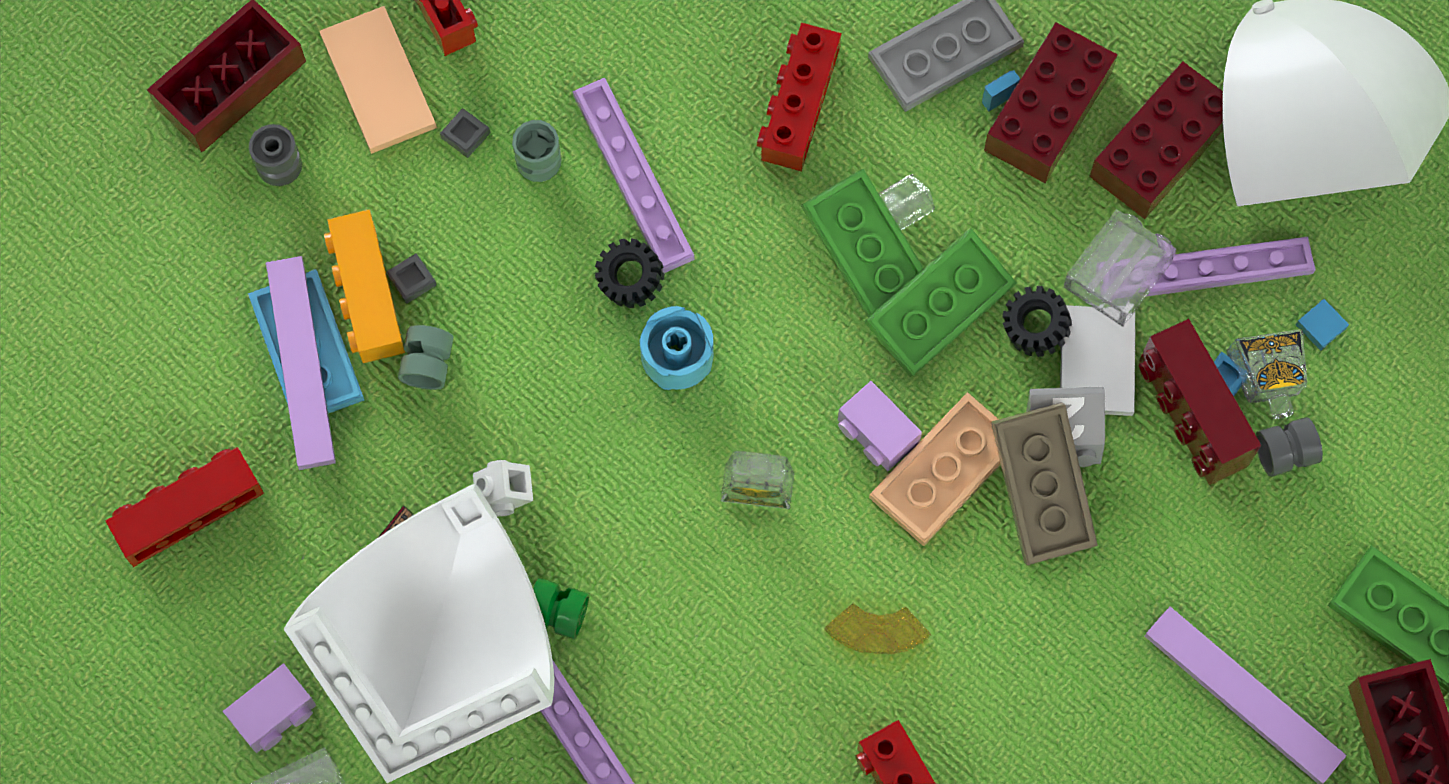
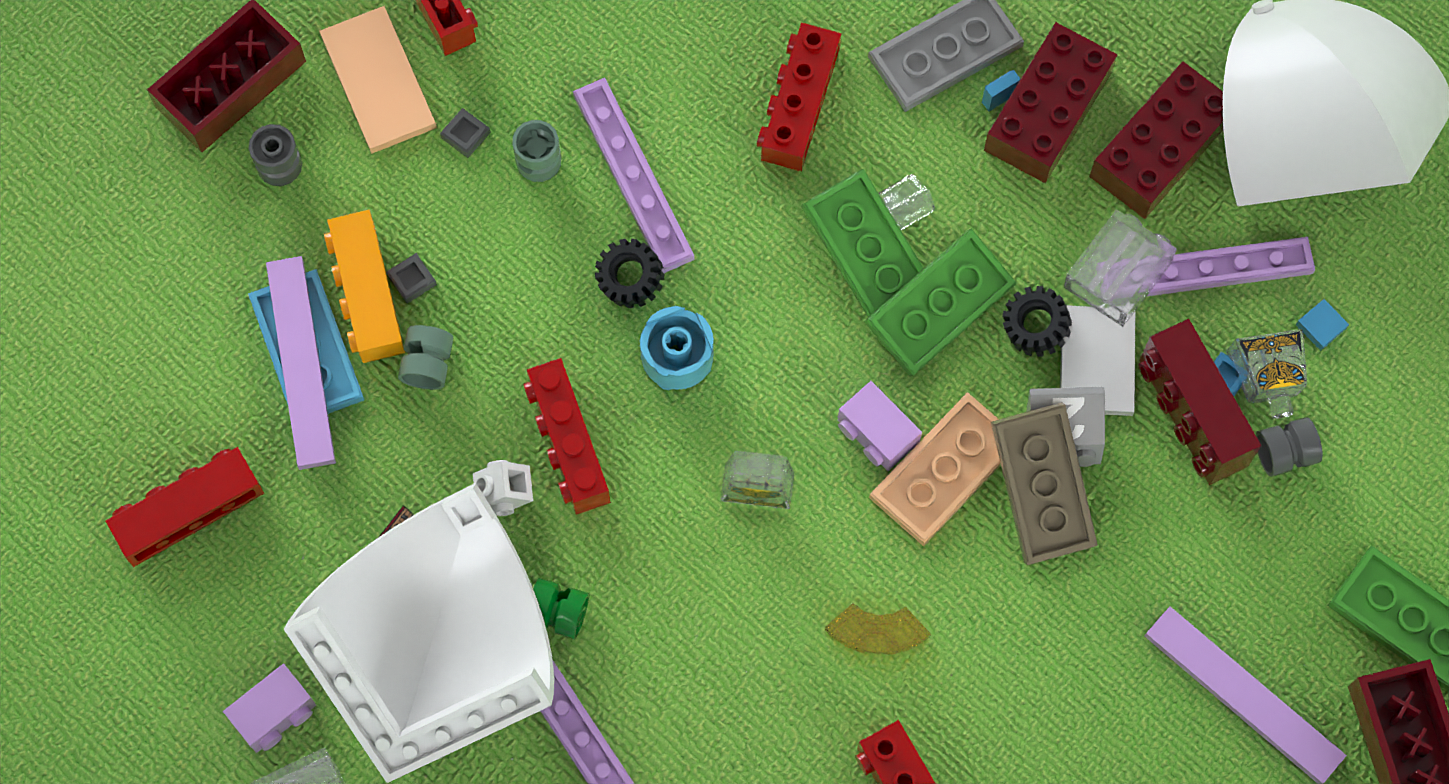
(568, 435): none -> red brick

